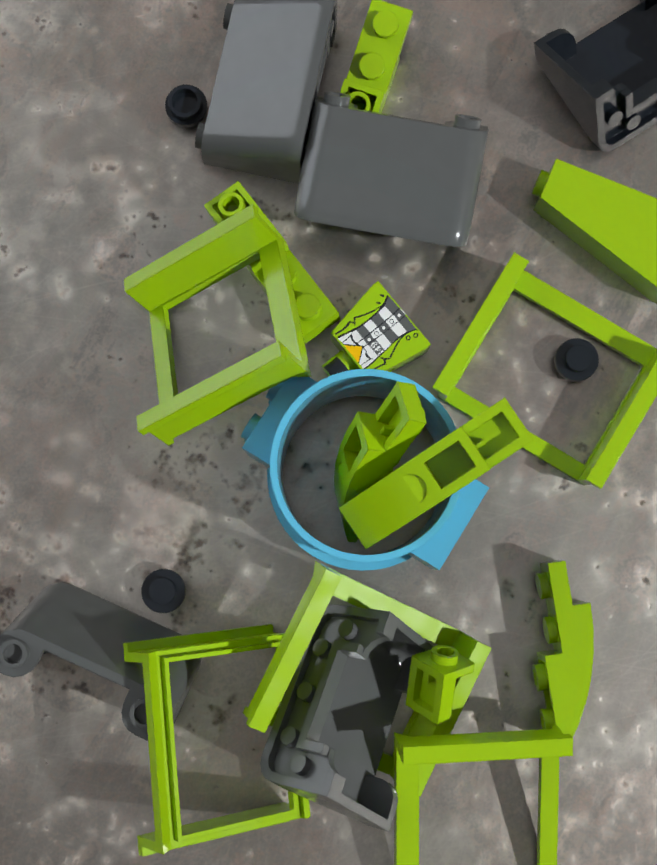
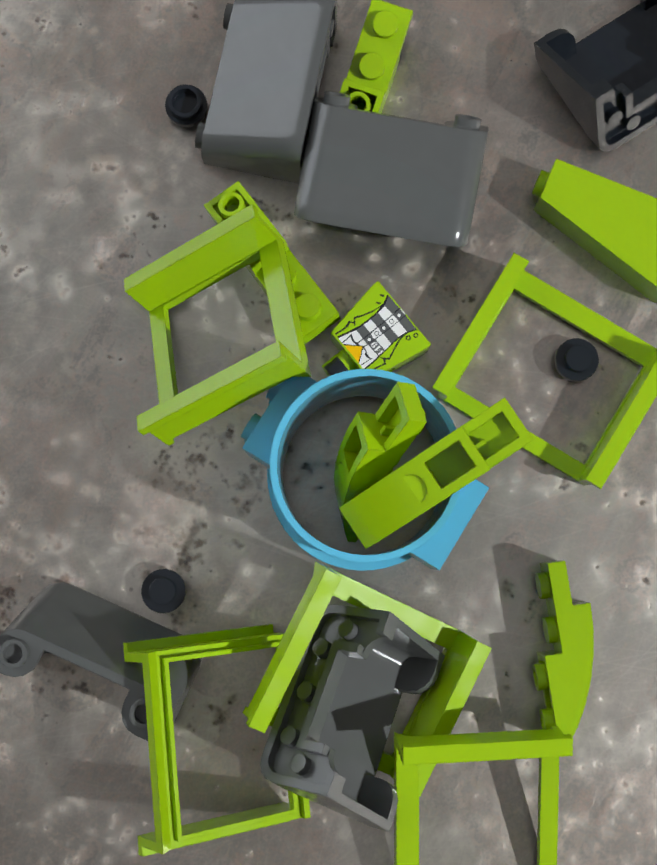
(434, 680): lime bracket -> none

